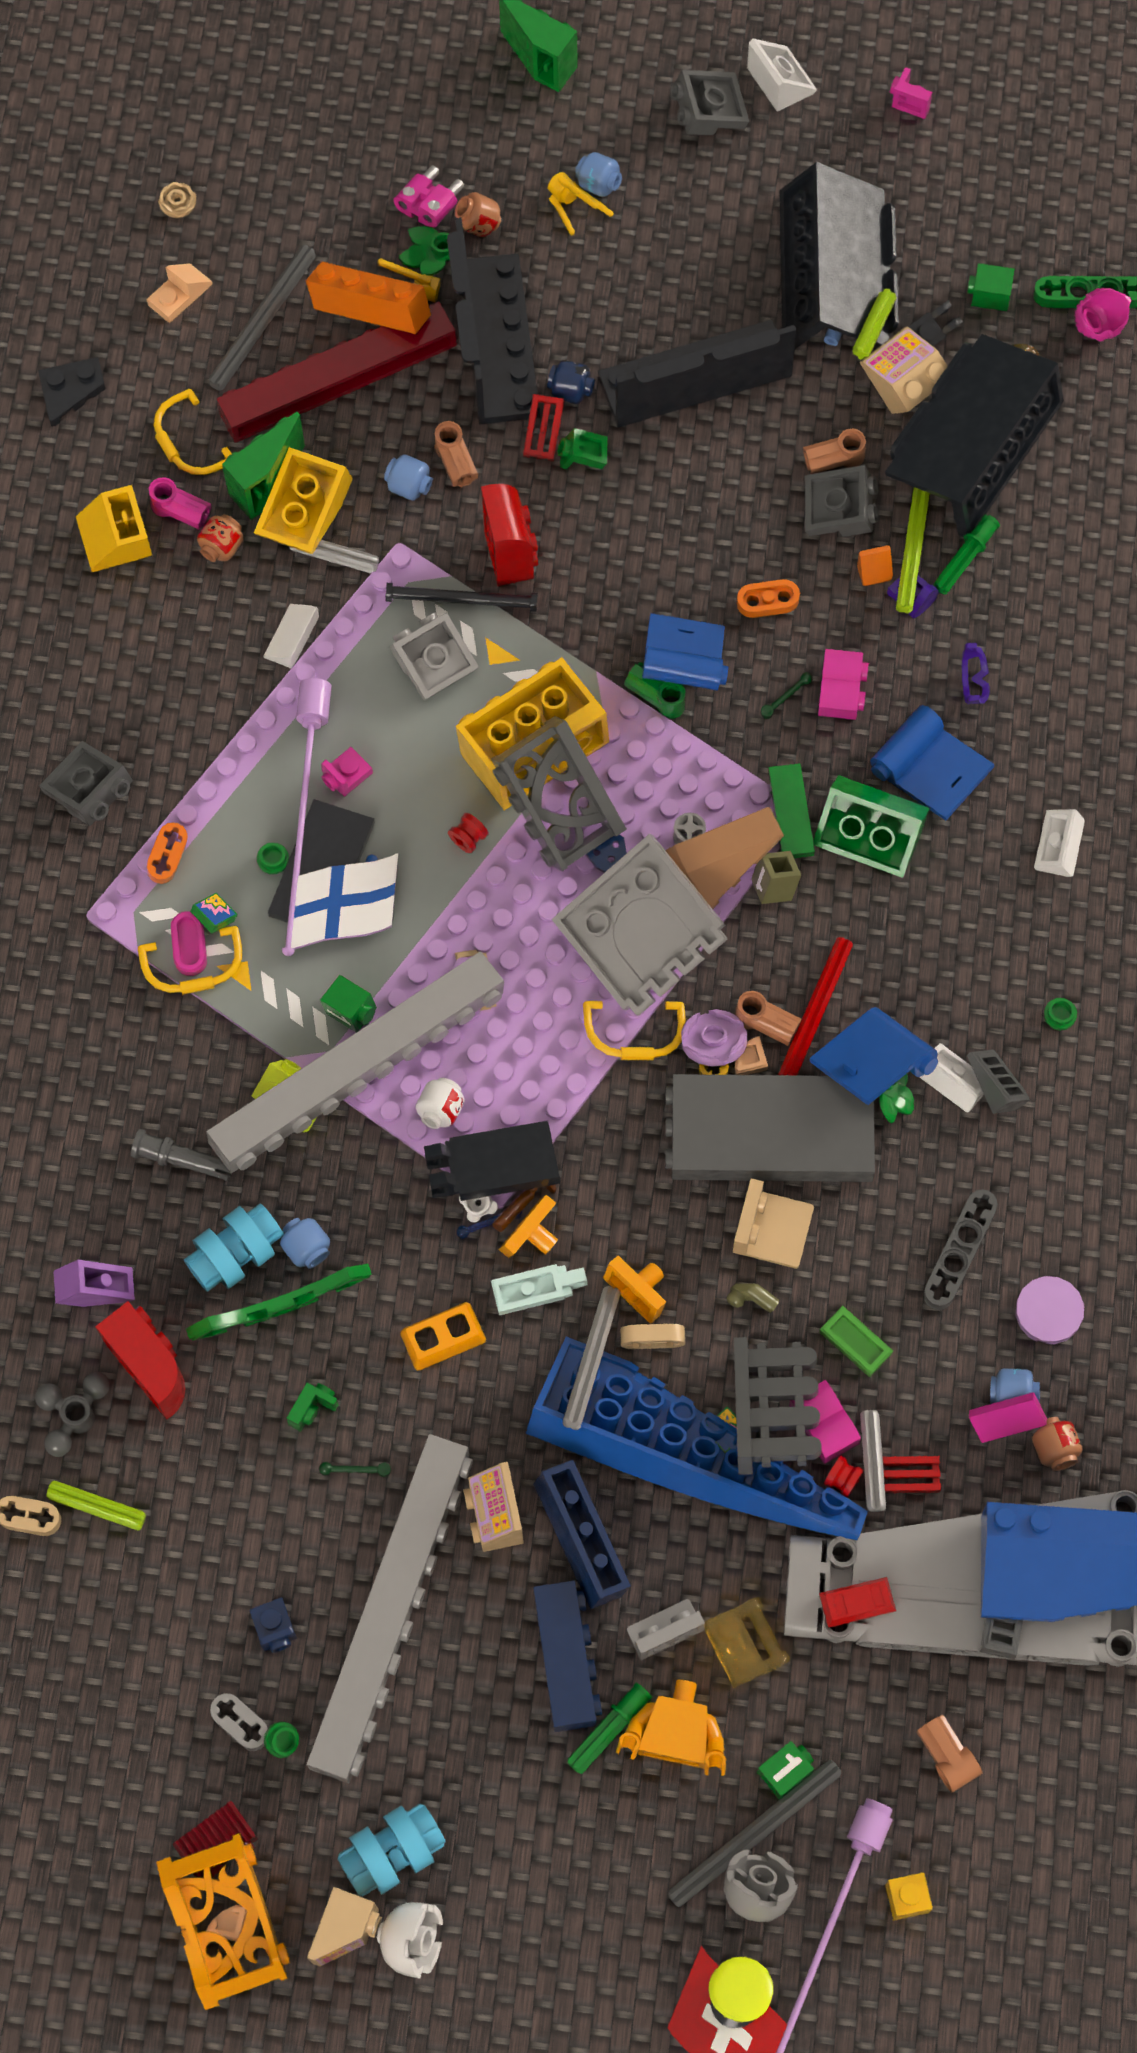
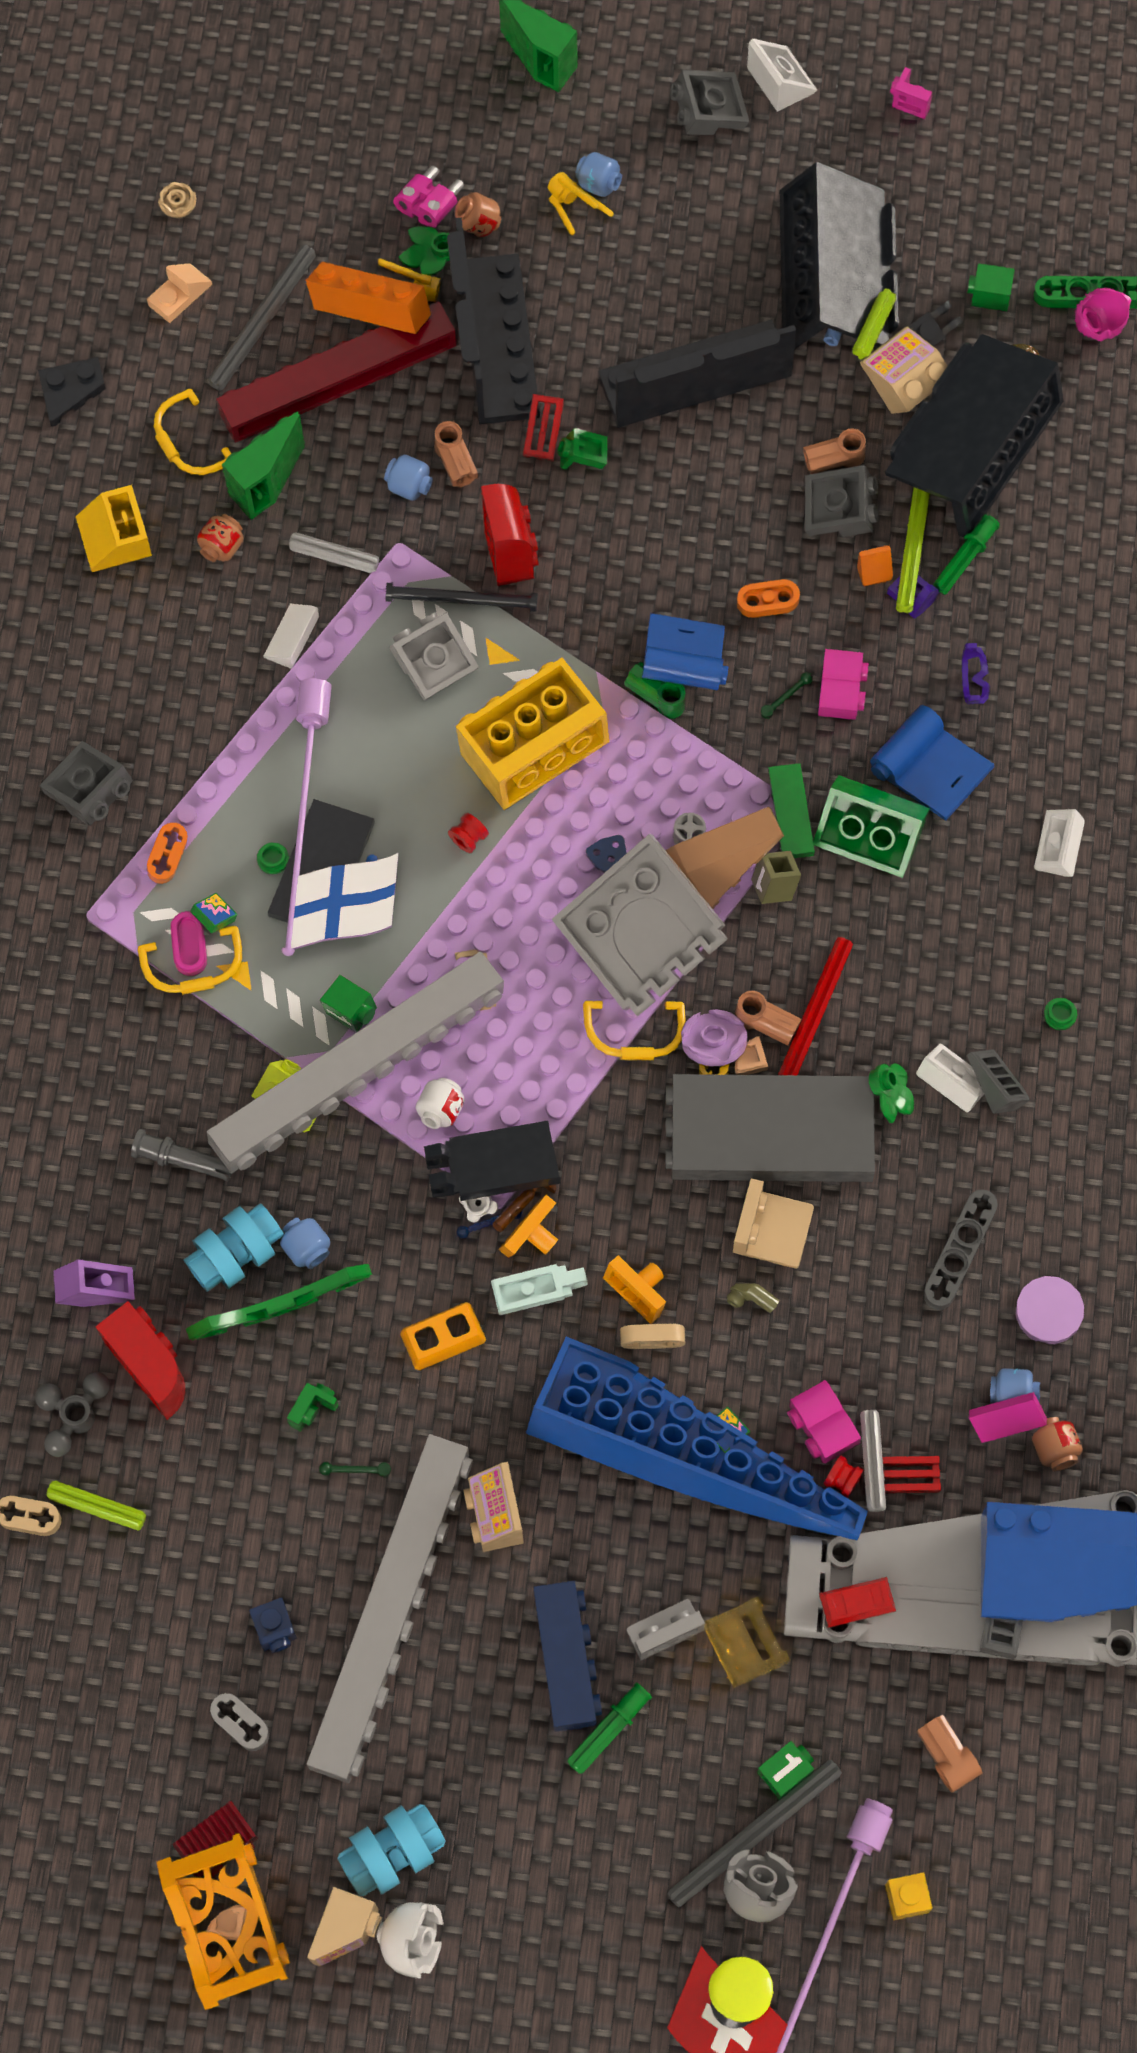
(179, 505): dark pink piece -> none
(281, 1739): green plate -> none
(303, 500): yellow slope -> none
(345, 772): dark pink bracket -> none
(570, 381): dark blue head -> none
(581, 1534): dark blue brick -> none
(591, 1358): light grey axle -> none
(599, 807): dark grey fence -> none
(676, 1731): light orange torso -> none
(778, 1418): dark grey fence -> none
(856, 1341): bright green tile -> none
(874, 1055): blue door -> none

